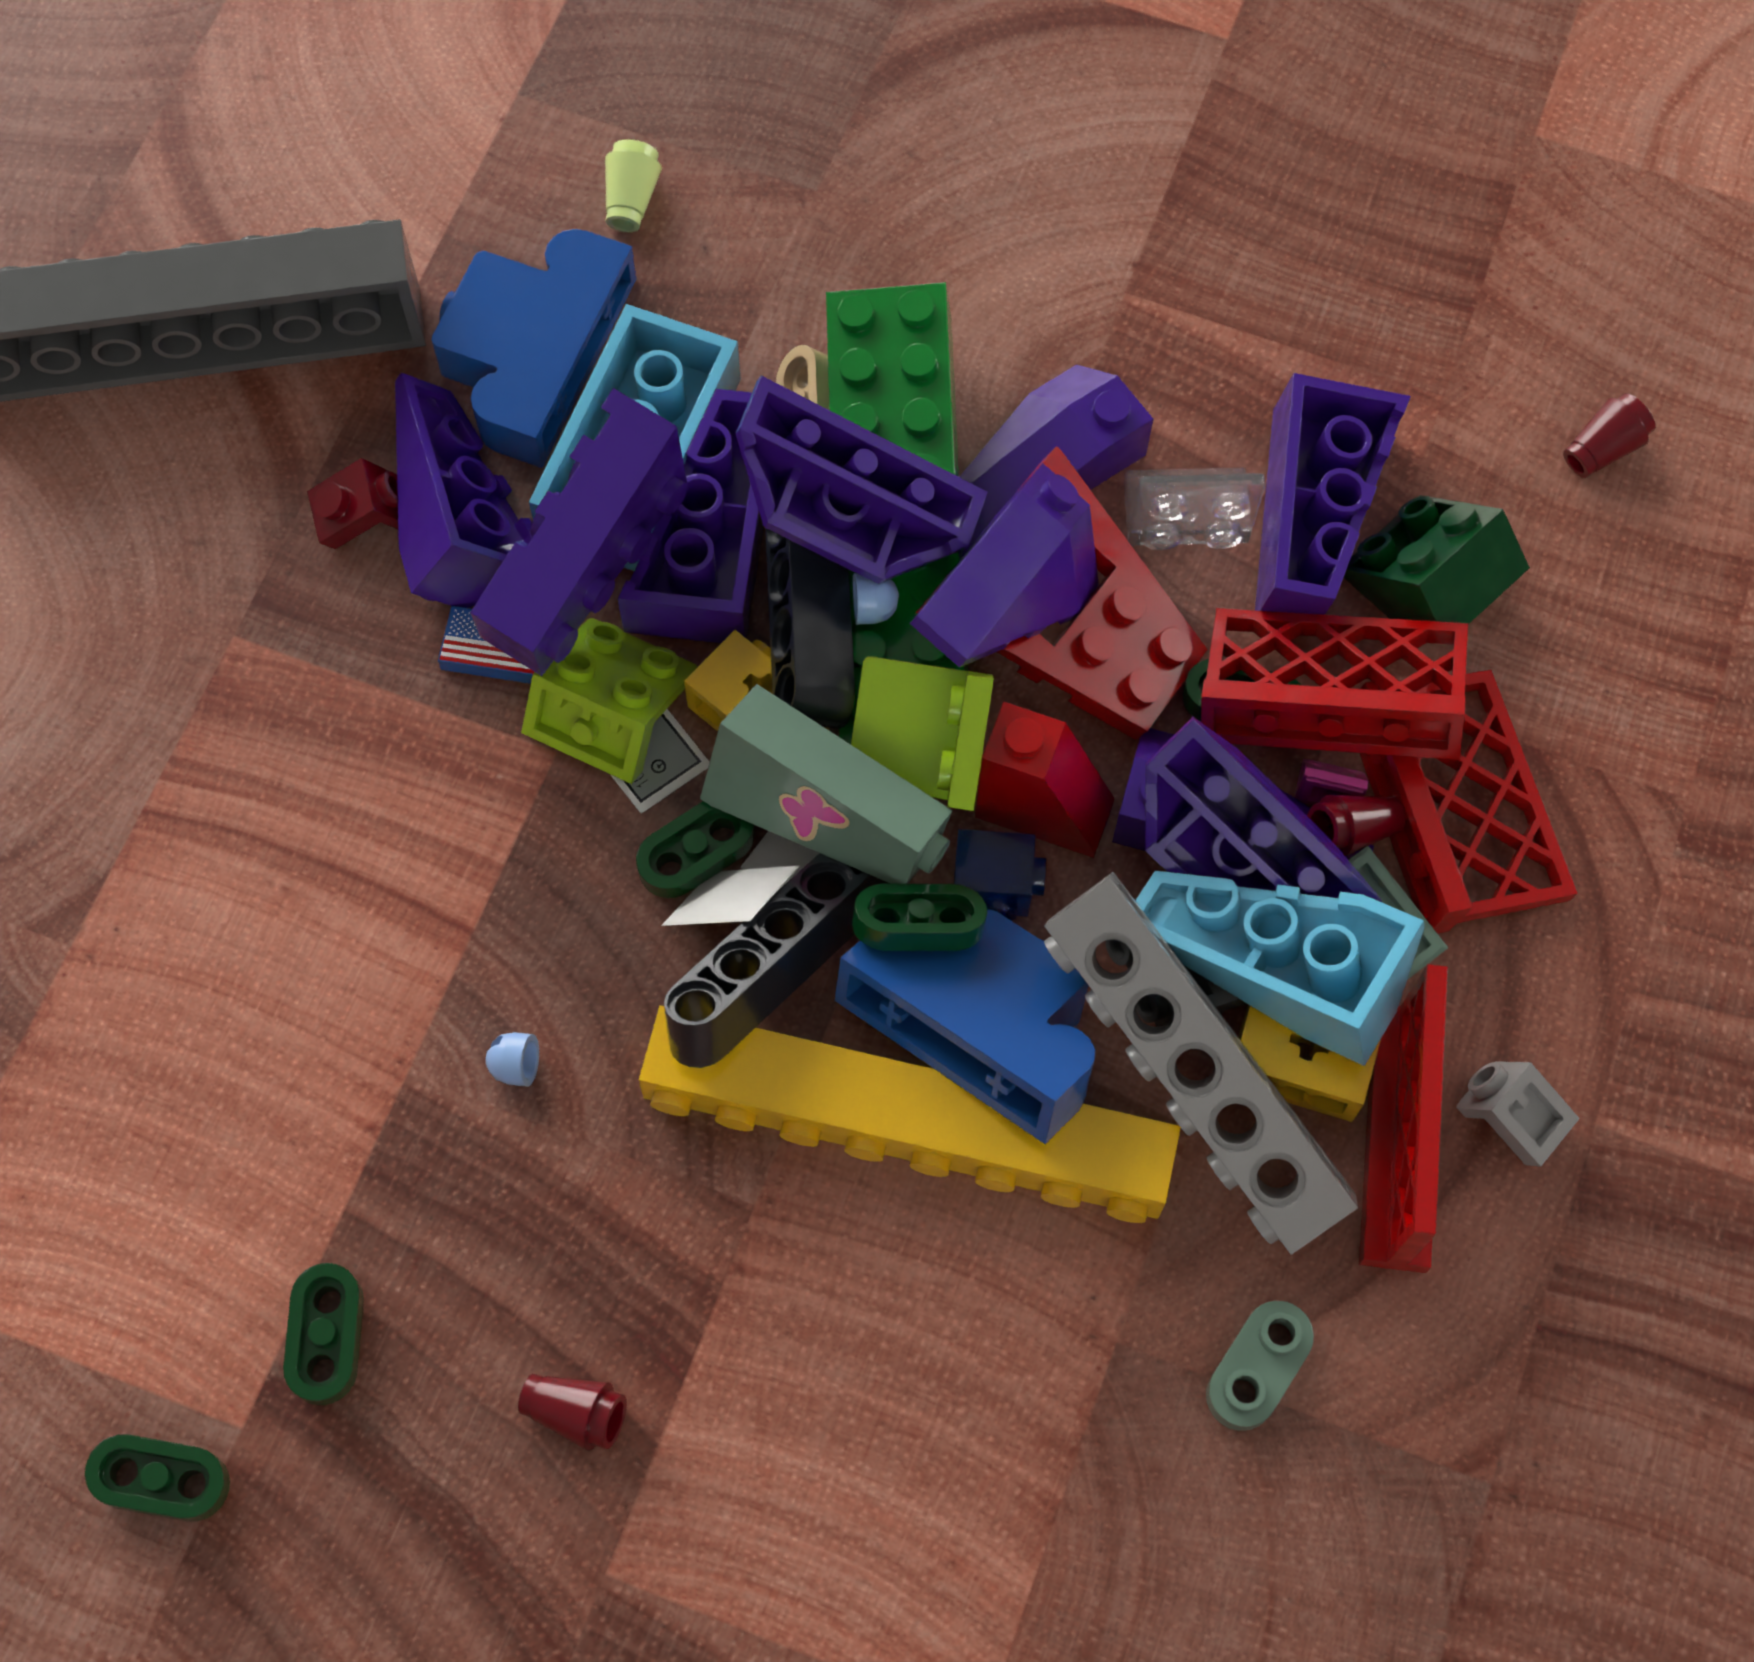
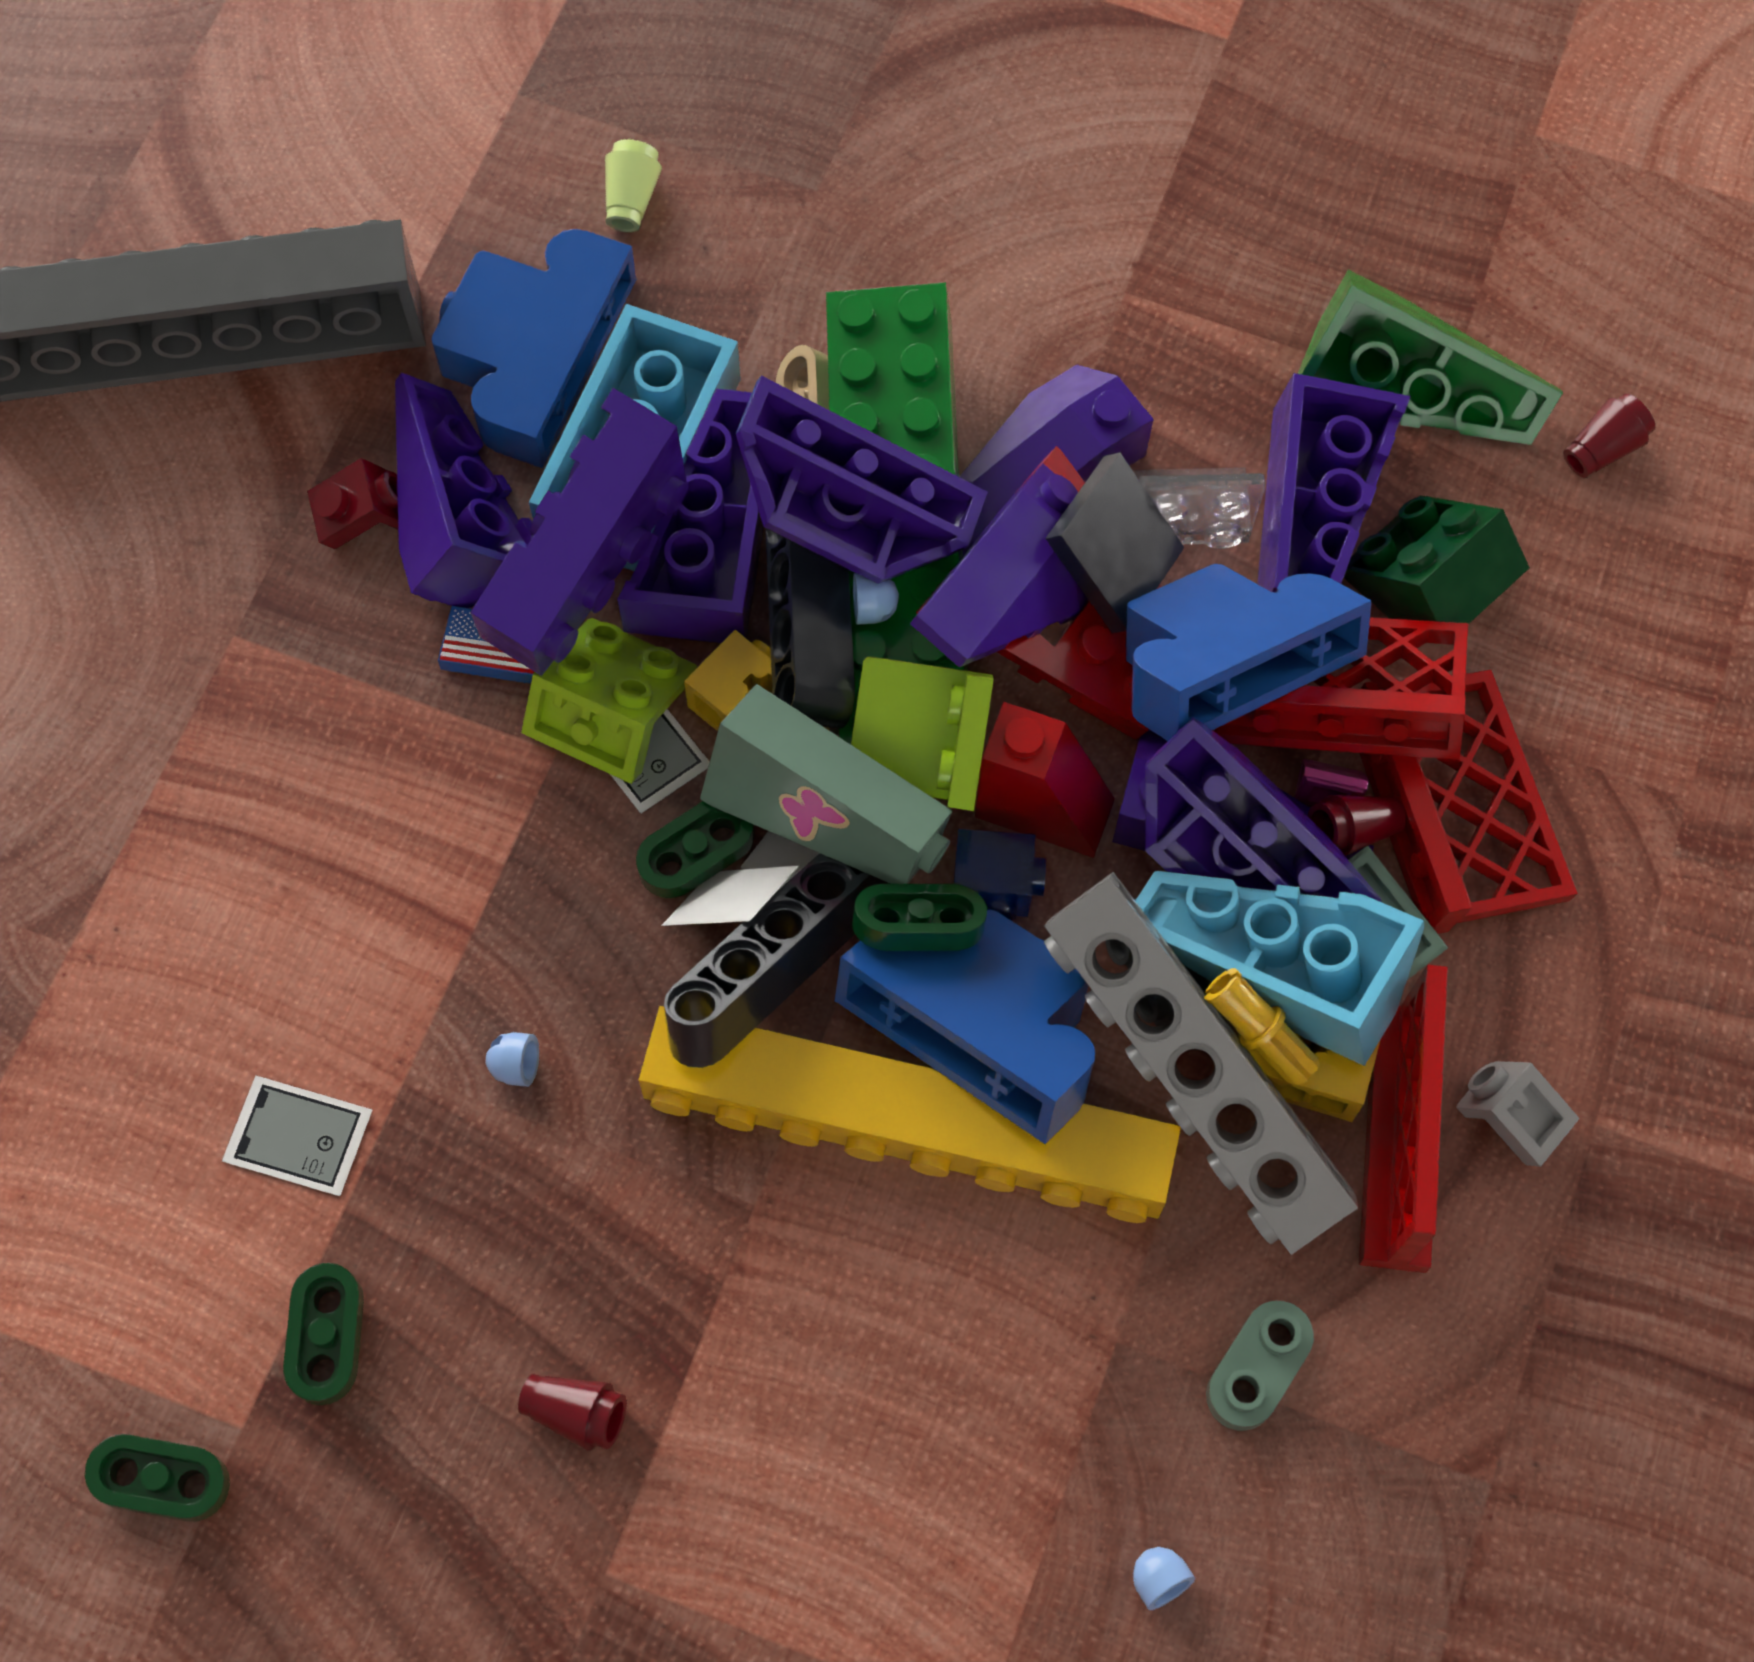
(297, 1135): none -> sticker
(1114, 541): none -> black tile
(1161, 1576): none -> light blue hinge
(1228, 646): none -> blue brick
(1262, 1027): none -> yellow axle
(1452, 379): none -> green wedge

